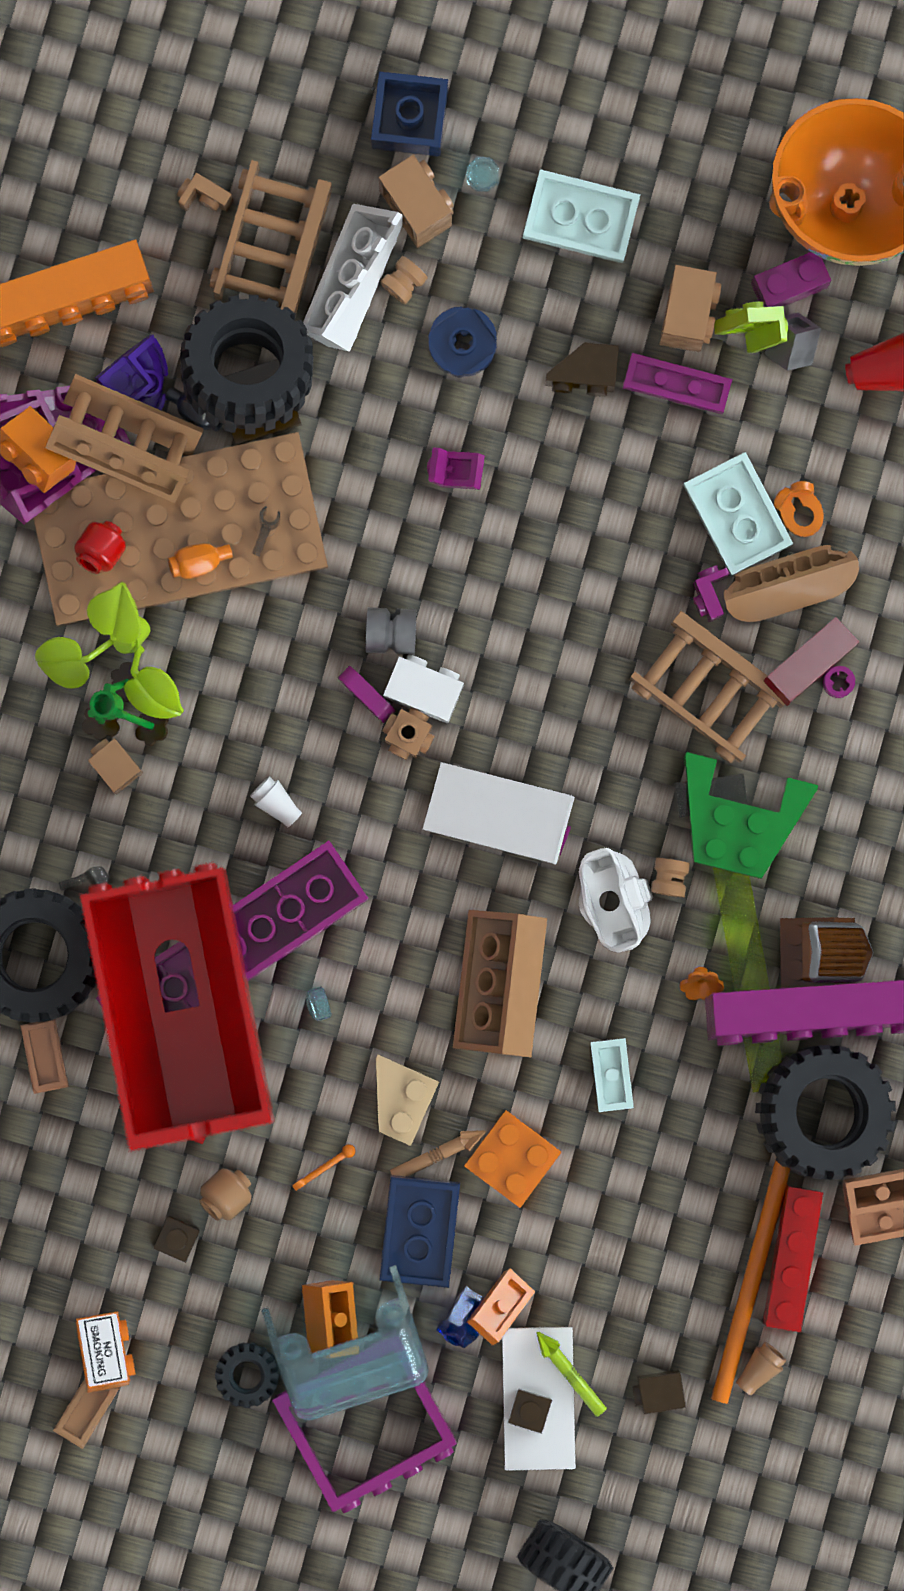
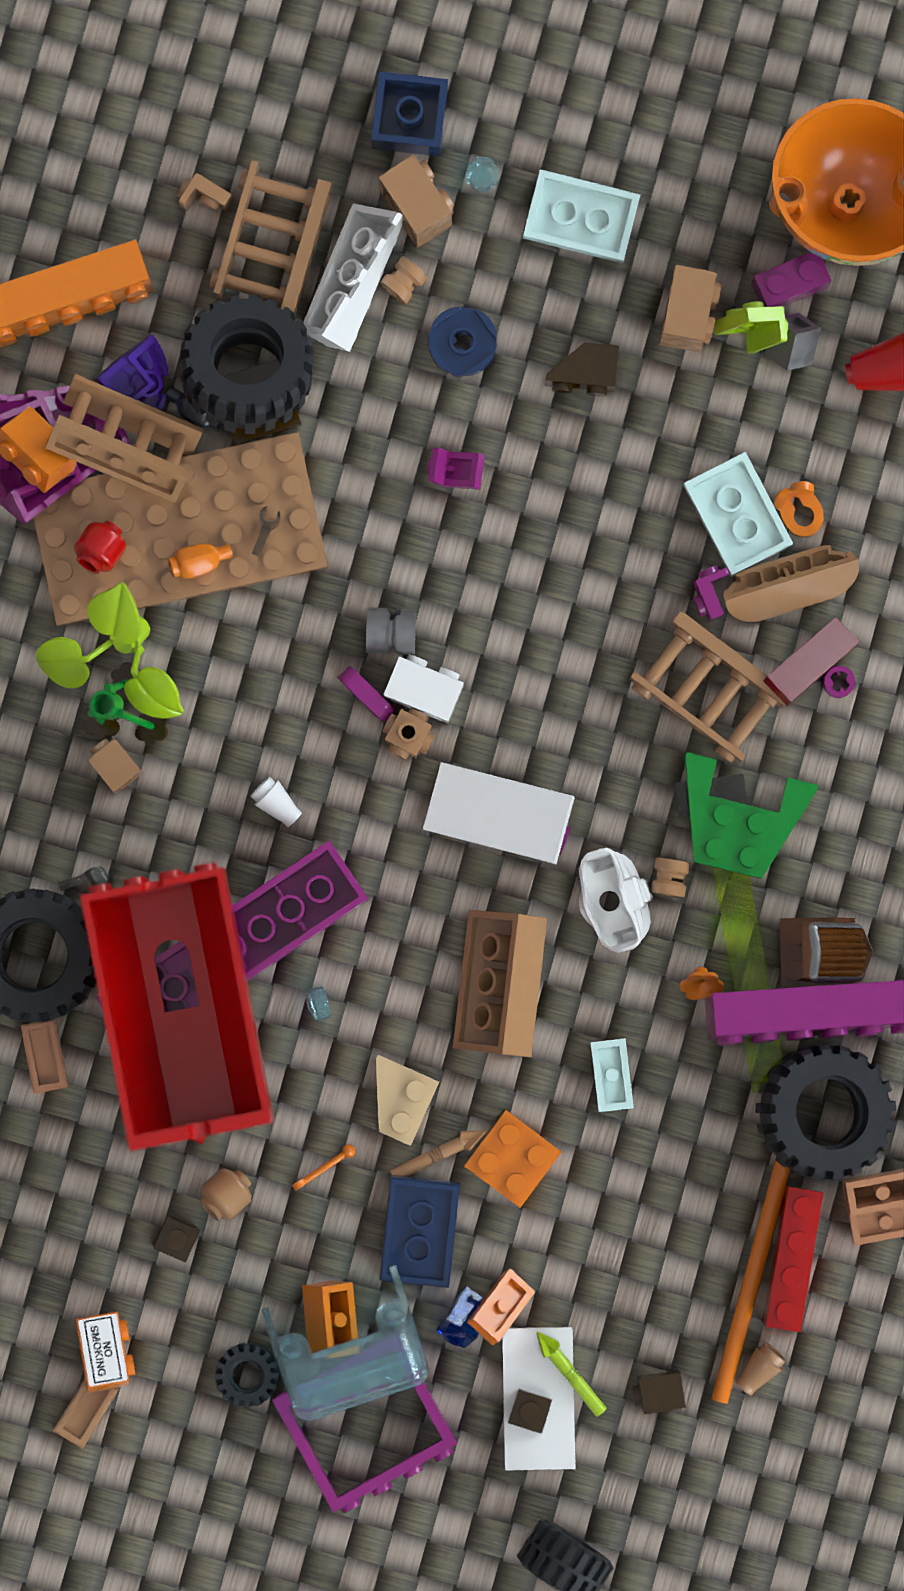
(677, 383): magenta plate -> none

